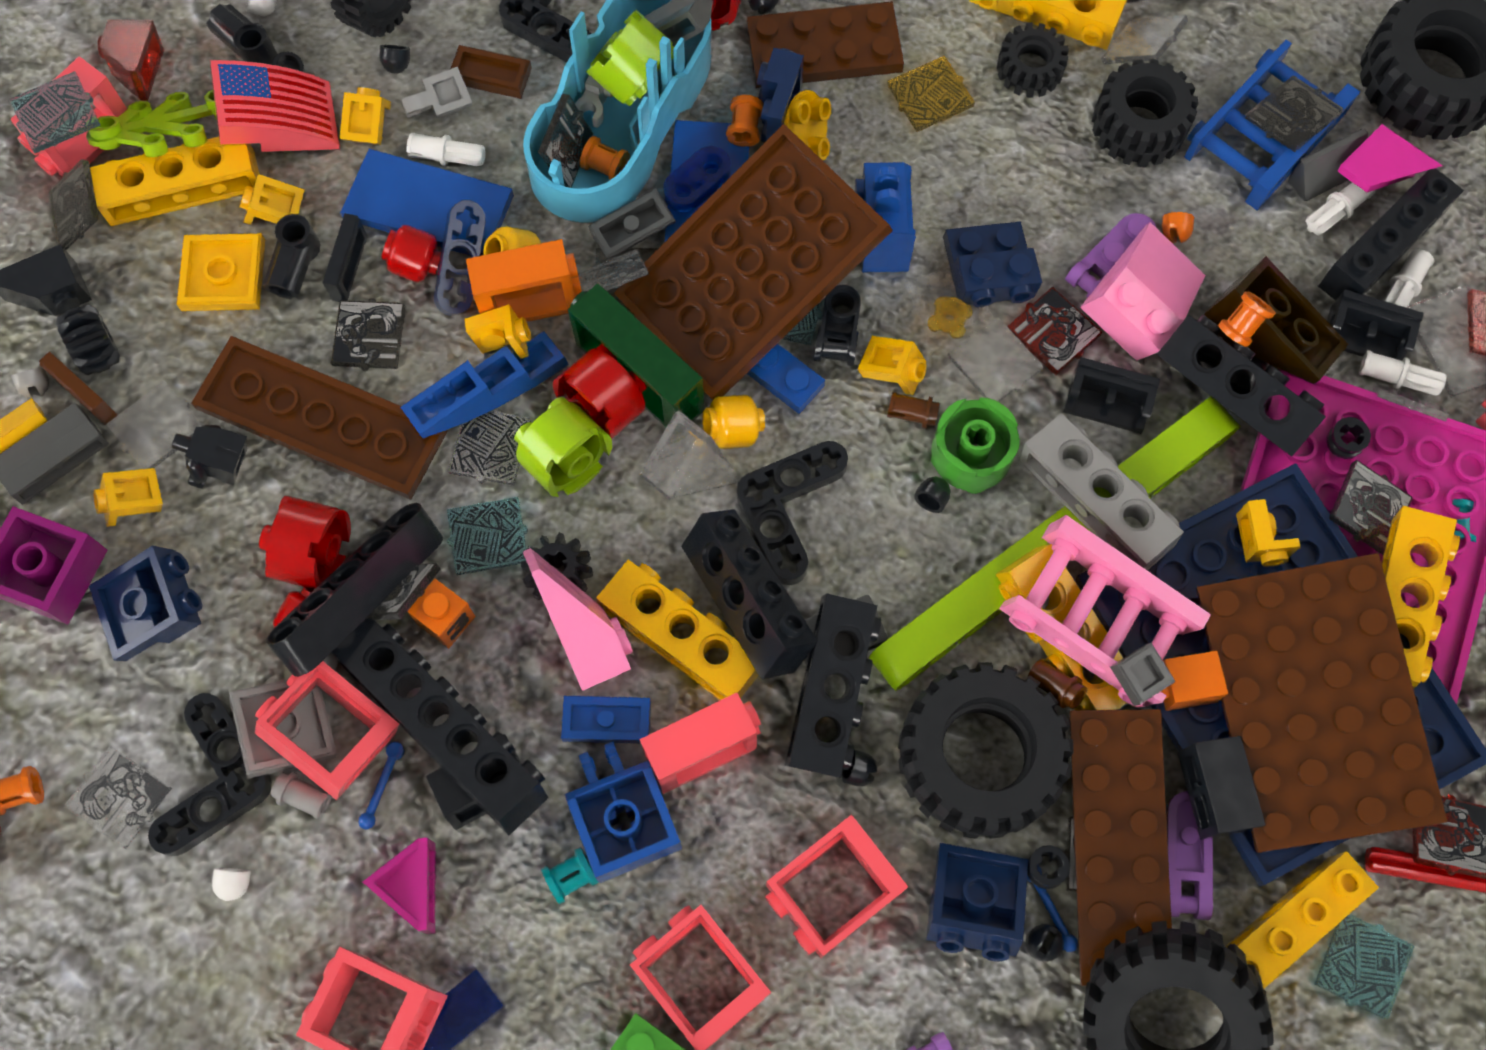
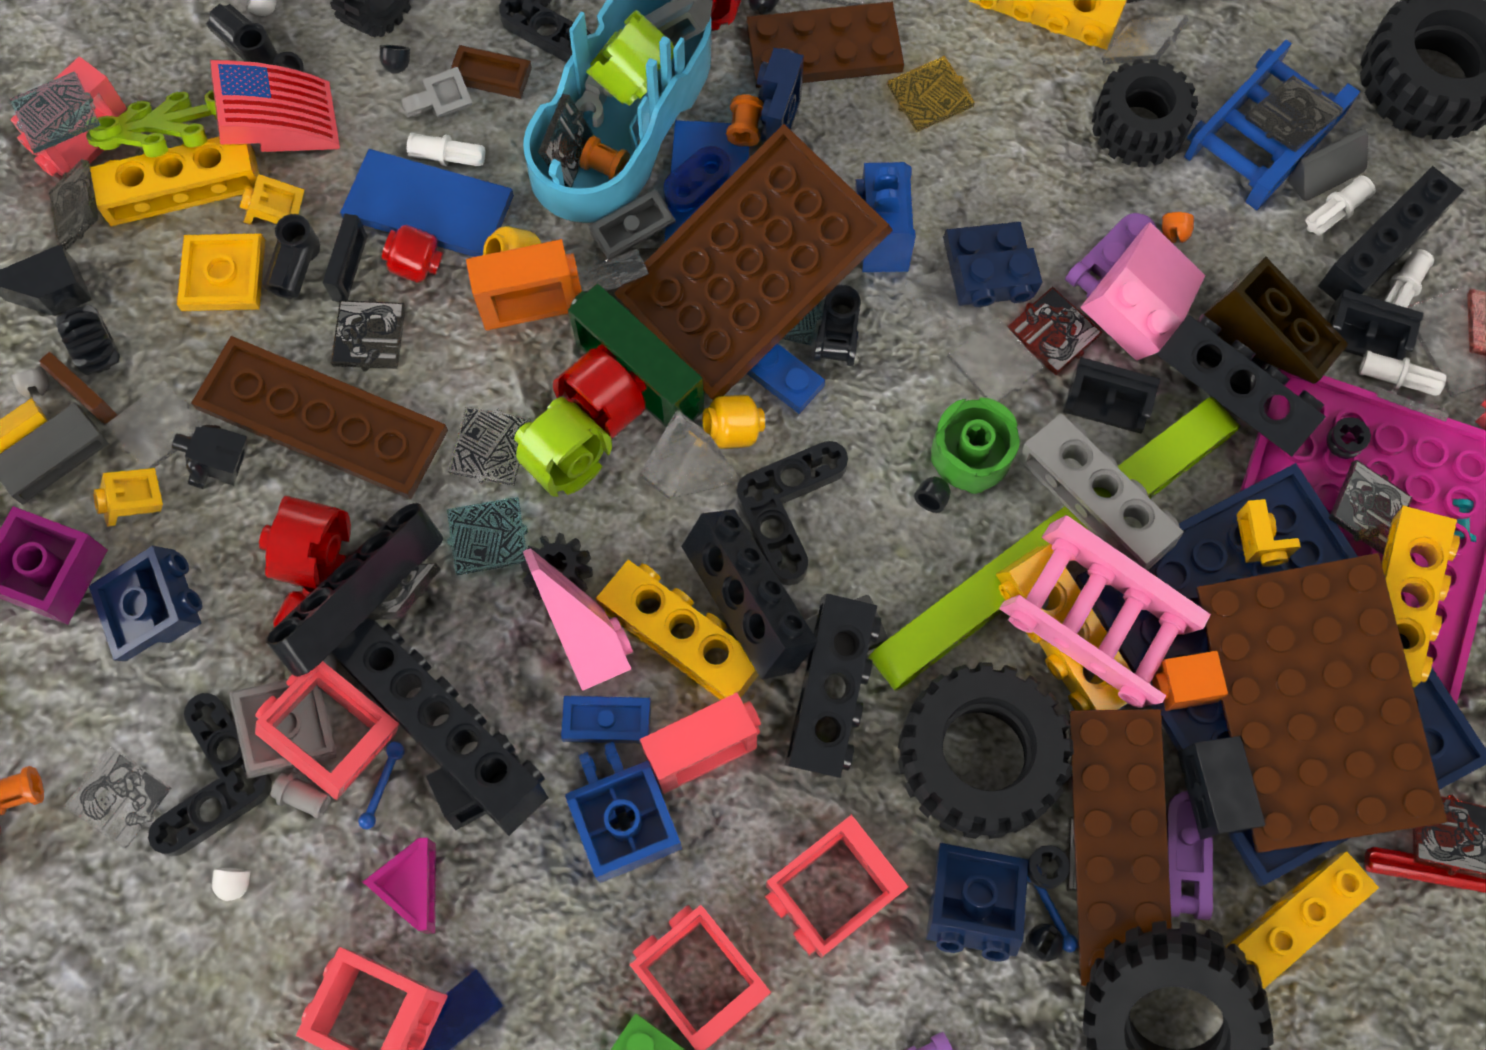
(132, 54): clear red slope -> none
(363, 116): yellow bracket -> none
(441, 613): orange brick -> none
(454, 227): dark blue beam -> none
(477, 390): blue slope -> none
(499, 329): yellow bracket -> none
(563, 888): teal bush -> none
(808, 121): yellow dish -> none
(860, 769): black hinge -> none
(893, 362): yellow bracket -> none
(913, 409): reddish brown pin -> none
(955, 308): clear yellow plate -> none
(1035, 42): black tyre -> none
(1065, 689): reddish brown pin -> none
(1142, 674): dark grey tile -> none
(1246, 319): orange bush -> none
(1364, 965): clear light blue piece -> none
(1384, 161): dark pink slope -> none

